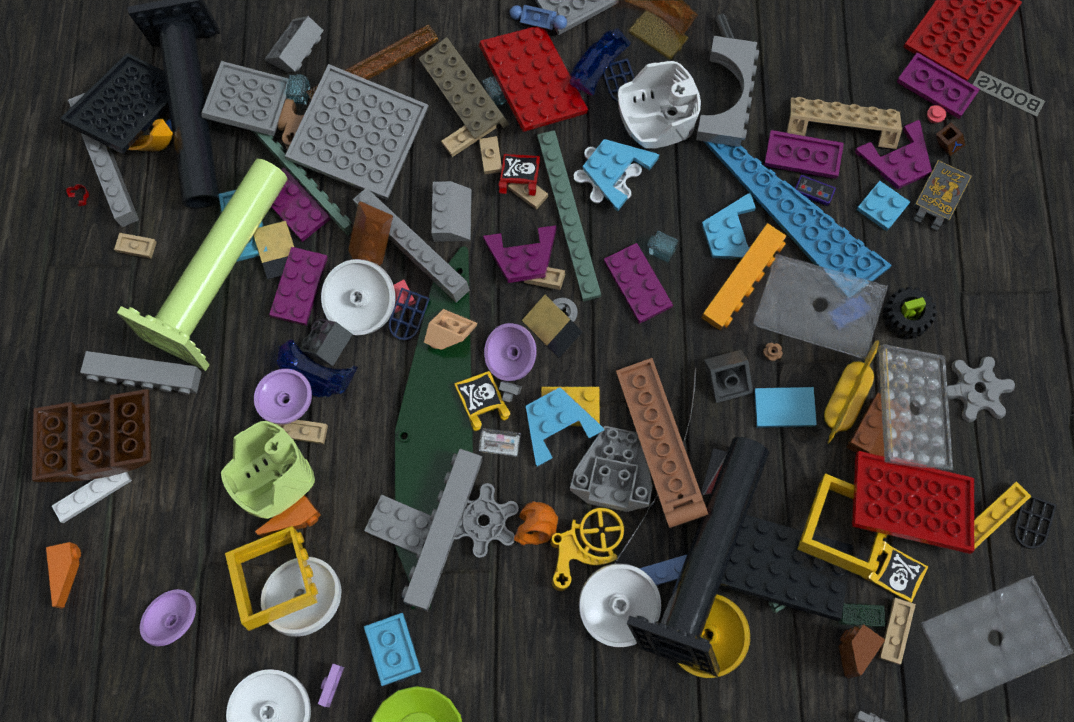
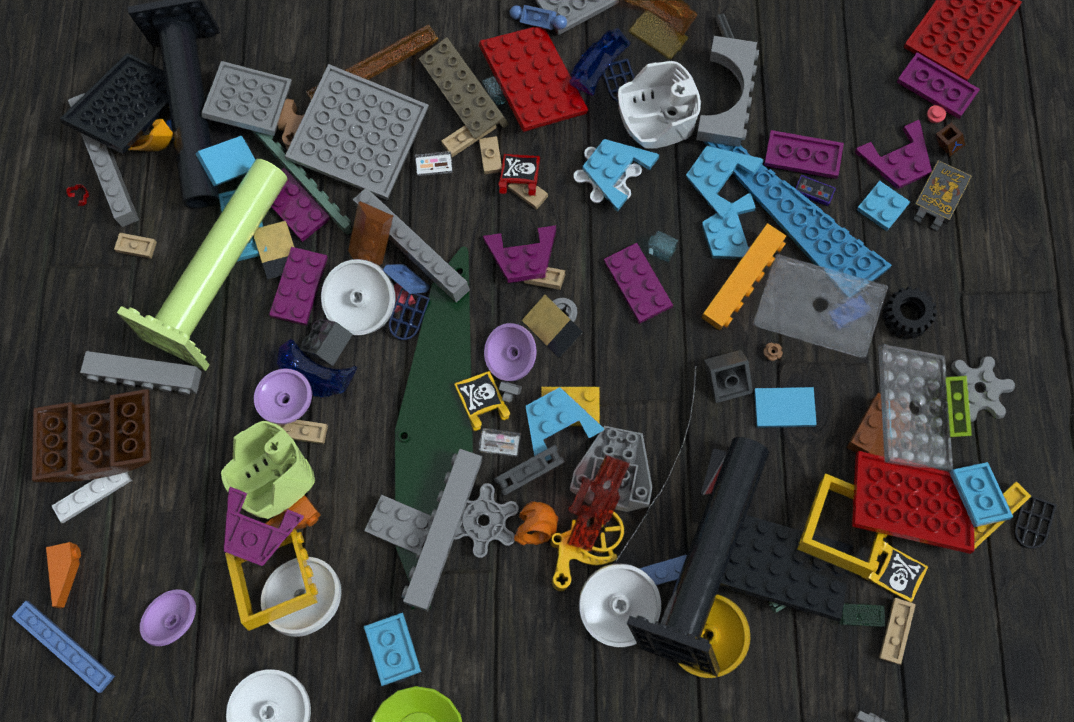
(63, 646): none -> medium blue plate
(226, 160): none -> medium azure tile
(250, 537): none -> magenta wing
(294, 44): light grey slope -> none
(297, 88): clear light blue brick -> none
(329, 685): lavender plate -> none
(406, 278): none -> medium blue tile
(434, 163): none -> slope
(448, 330): light nougat slope -> none
(451, 212): light grey slope -> none
(529, 470): none -> dark grey plate
(569, 216): sand green plate -> none
(602, 504): none -> clear red piece
(661, 443): nougat hinge -> none
(714, 169): none -> medium azure wing
(847, 115): tan bracket -> none
(850, 394): yellow plant -> none
(858, 649): dark orange slope -> none
(913, 308): lime plate -> none
(958, 406): none -> lime brick
(981, 494): none -> medium azure tile
(1008, 93): clear smoke sticker -> none
(1028, 632): clear plate -> none

